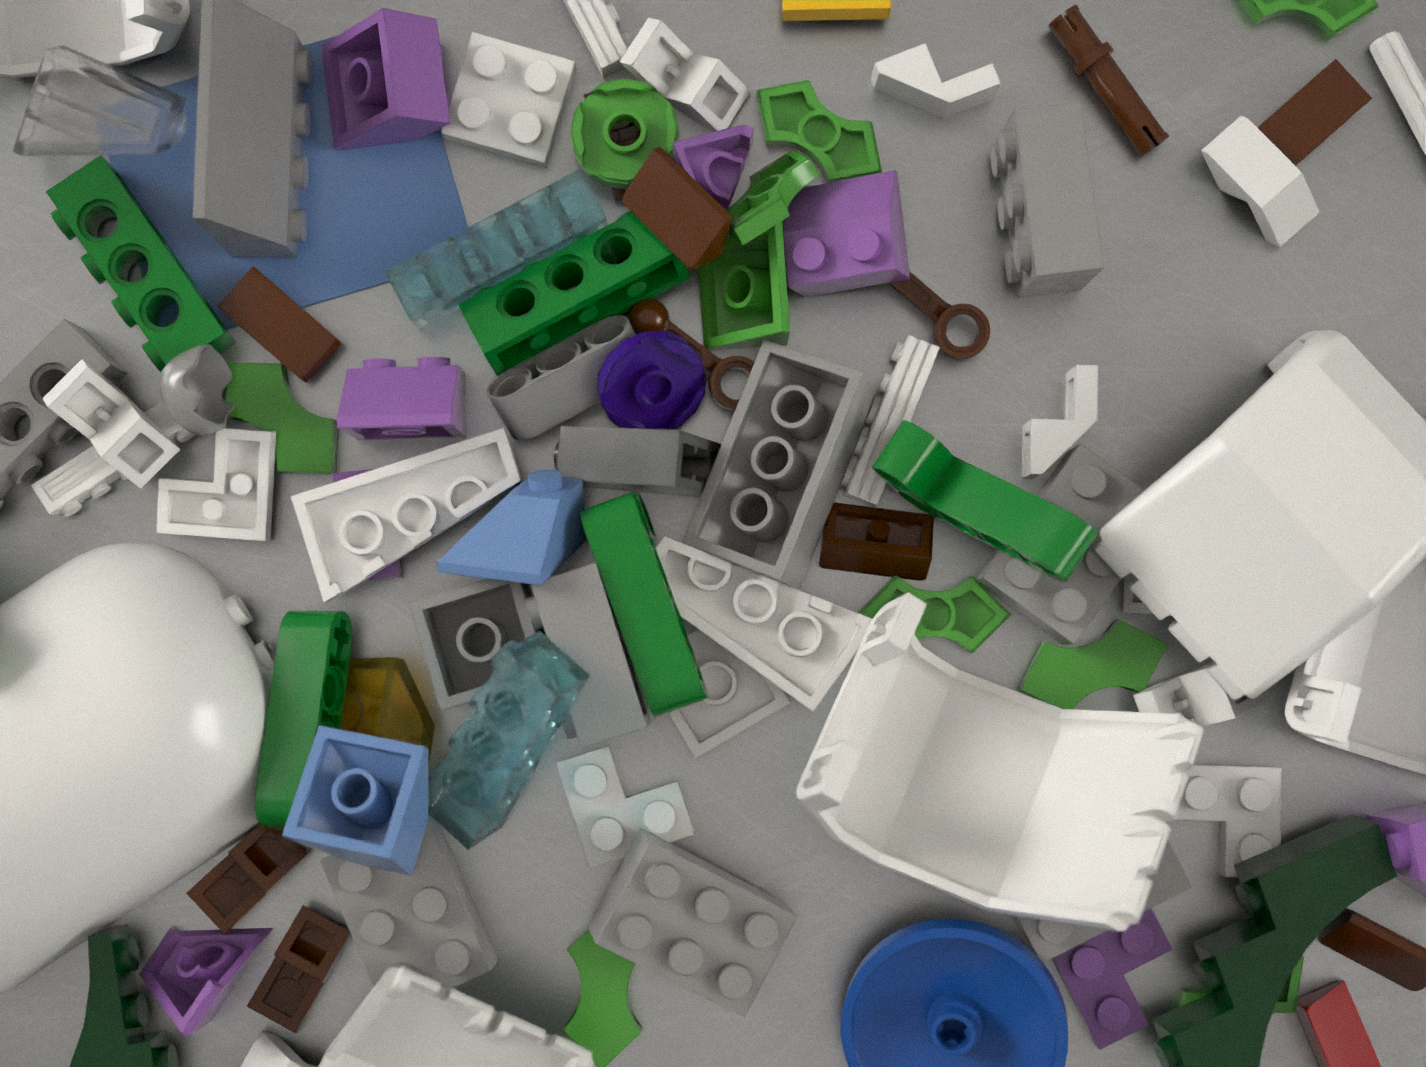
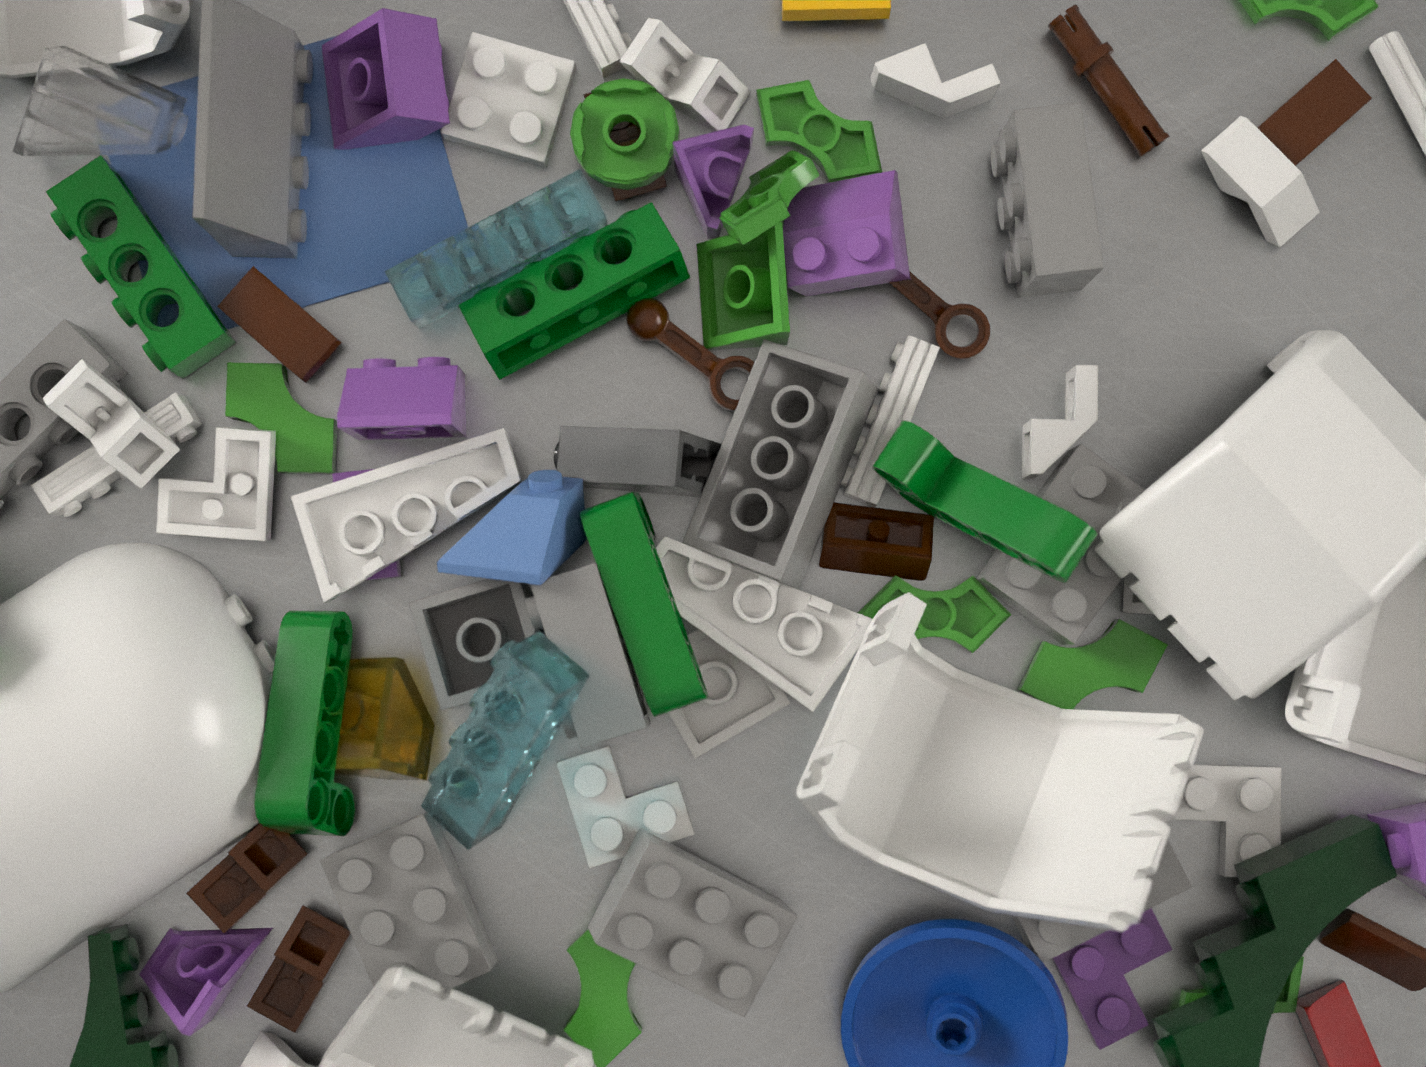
(193, 389): light grey hair -> none
(362, 800): medium blue slope -> none
(557, 380): light grey beam -> none
(651, 382): dark purple tile -> none
(678, 210): reddish brown slope -> none
(1194, 697): white slope -> none

